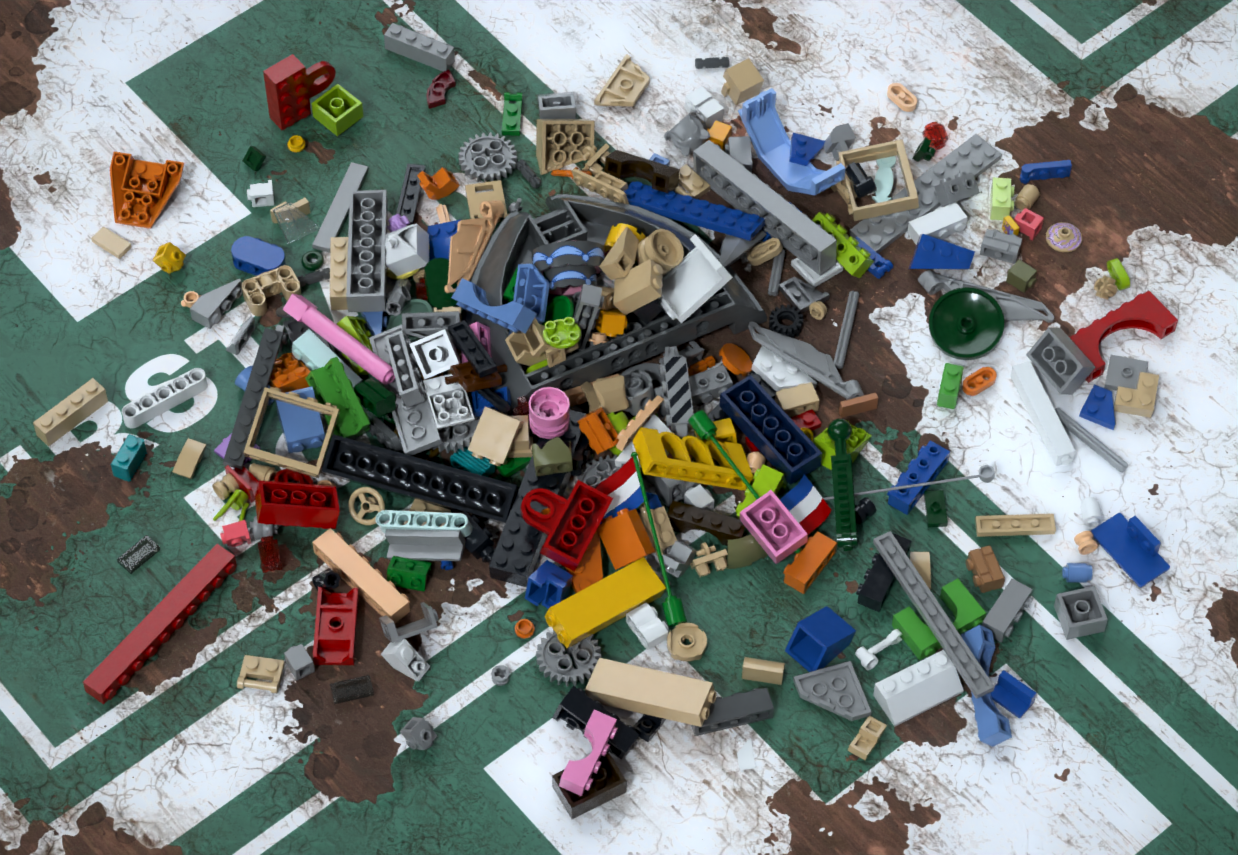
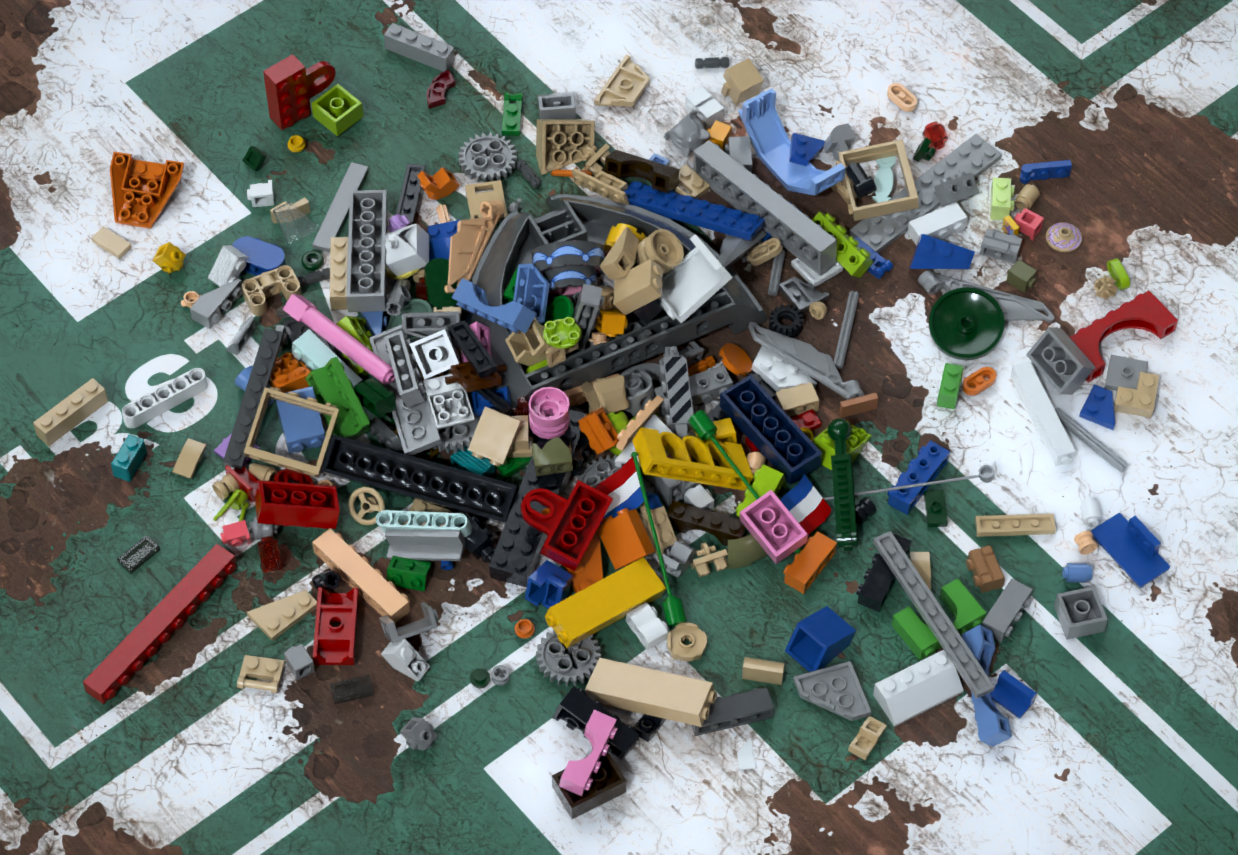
(227, 266): none -> white brick
(282, 614): none -> tan wing
(480, 678): none -> dark green plate
(868, 657): white brick -> none

